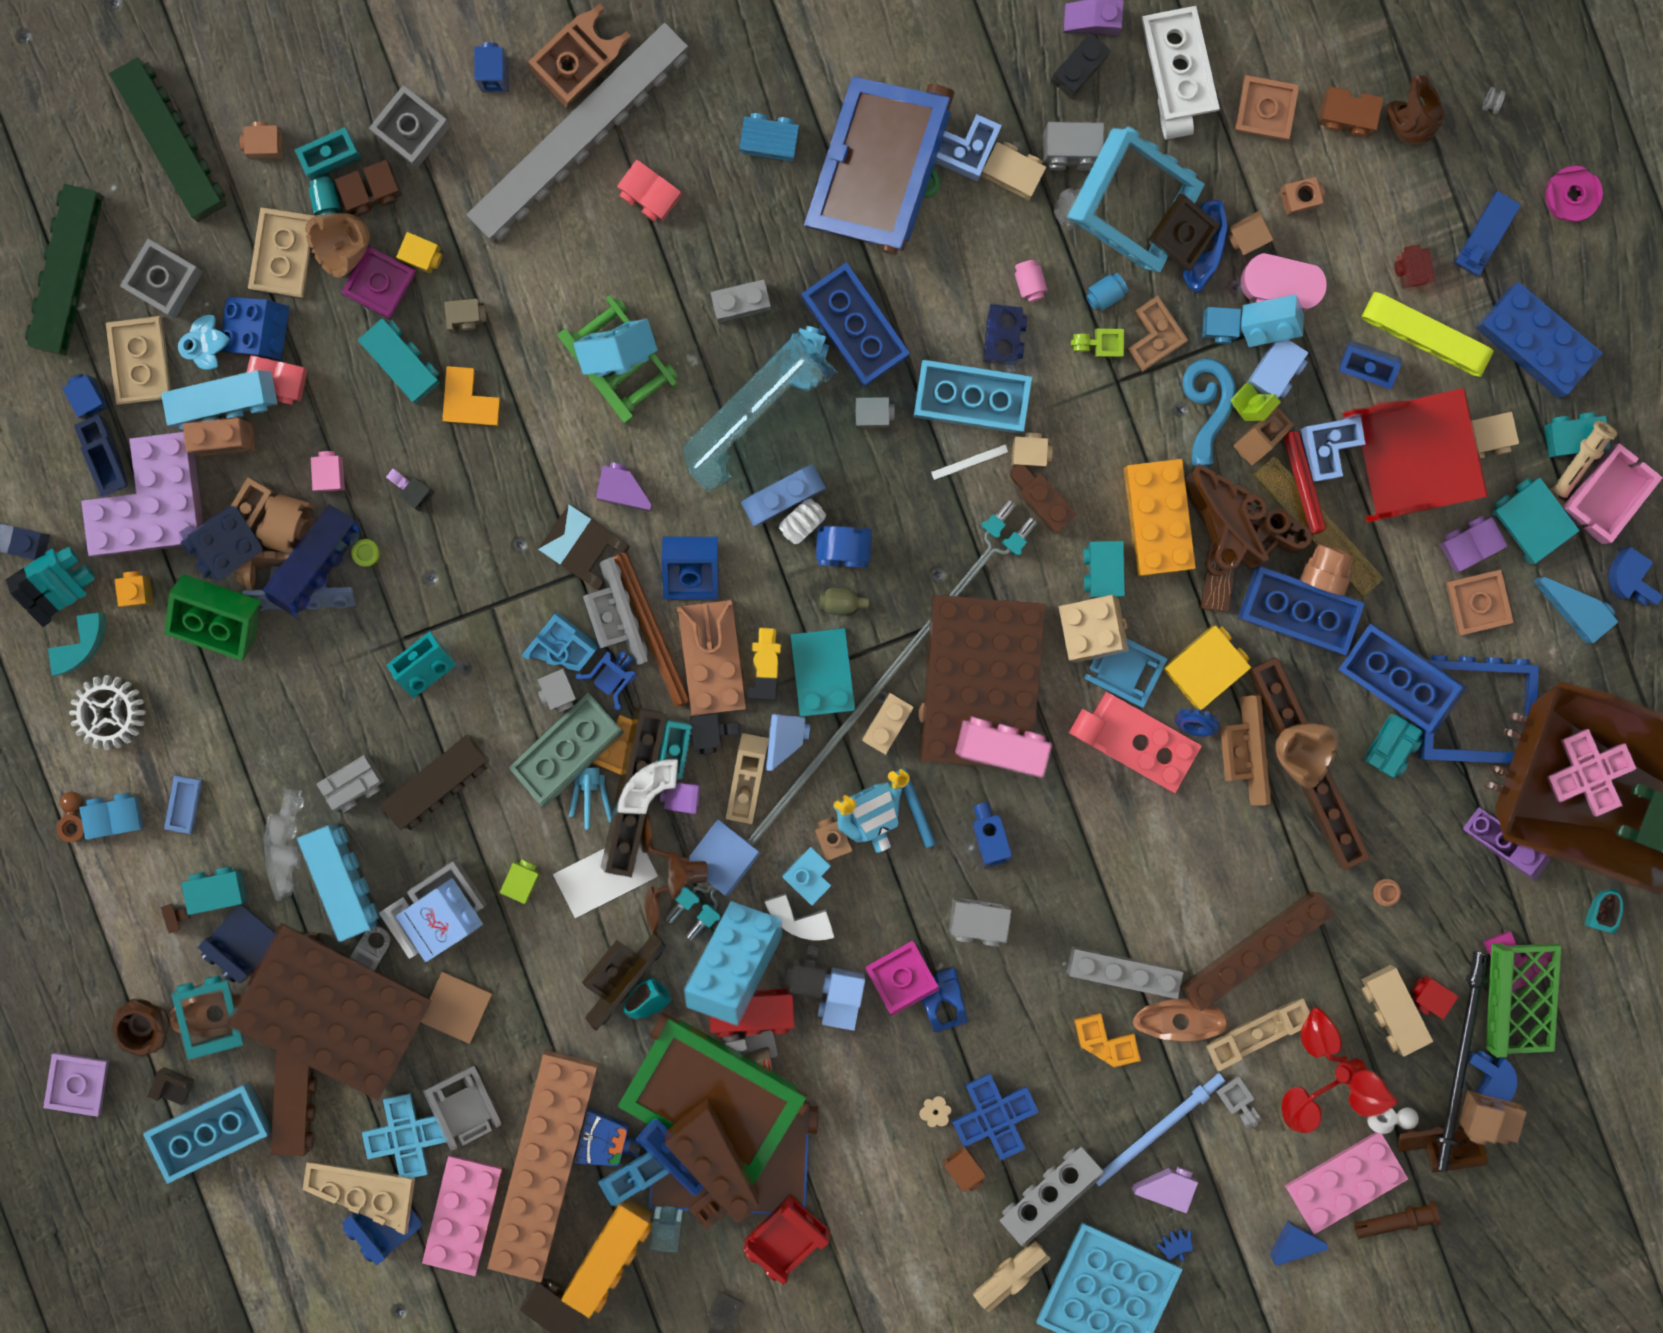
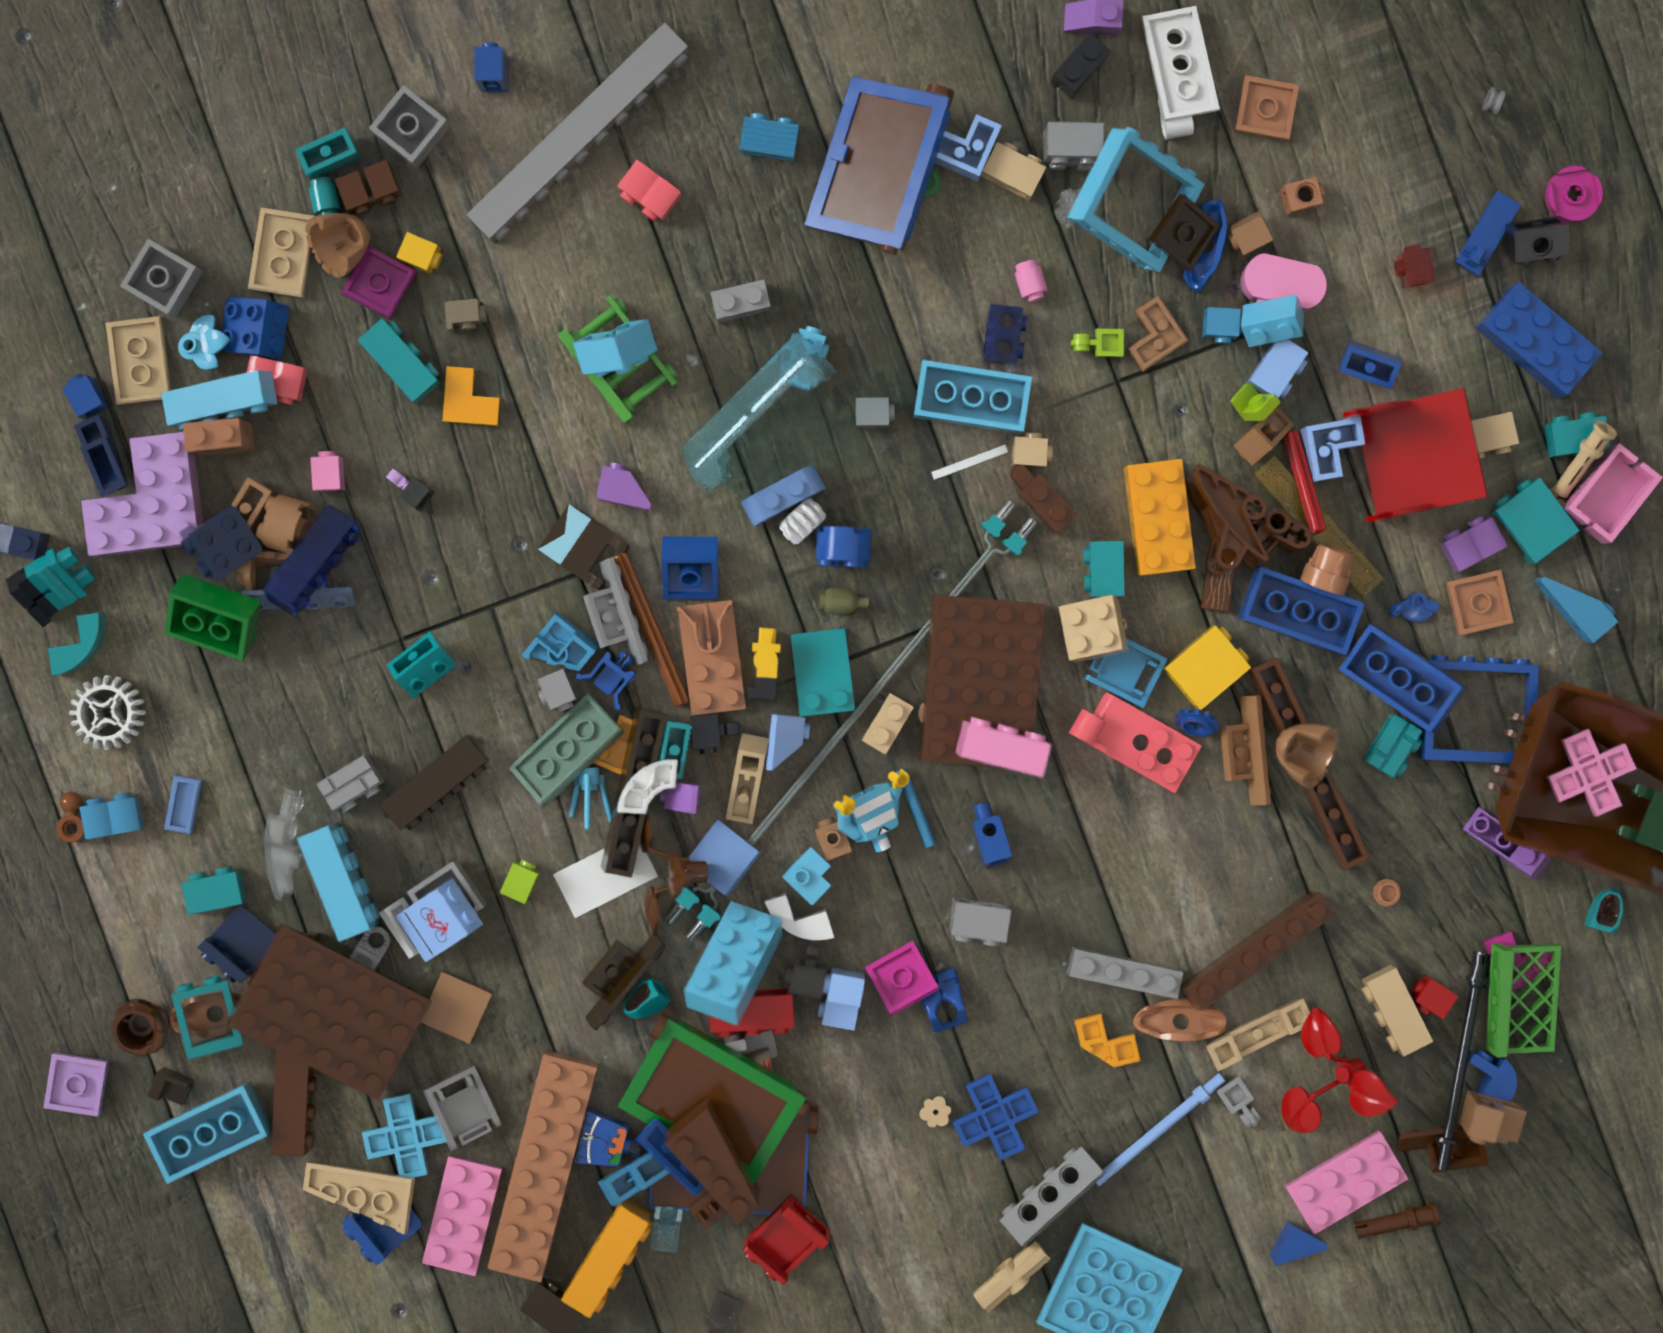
(64, 269): dark green brick -> none
(133, 590): light orange brick -> none
(167, 139): dark green brick -> none
(172, 917): reddish brown tile -> none
(262, 141): nougat brick -> none
(365, 552): lime tile -> none
(583, 49): nougat brick -> none
(855, 325): blue brick -> none
(964, 1169): dark orange brick -> none
(1107, 292): dark azure brick -> none
(1168, 1188): lavender slope -> none
(1176, 1246): blue piece -> none
(1203, 445): dark azure plant -> none
(1350, 113): dark orange brick -> none
(1406, 1118): white plate -> none
(1412, 121): reddish brown helmet -> none
(1414, 608): none -> blue piece
(1427, 334): neon yellow beam -> none
(1523, 235): none -> black brick
(1626, 578): blue brick -> none

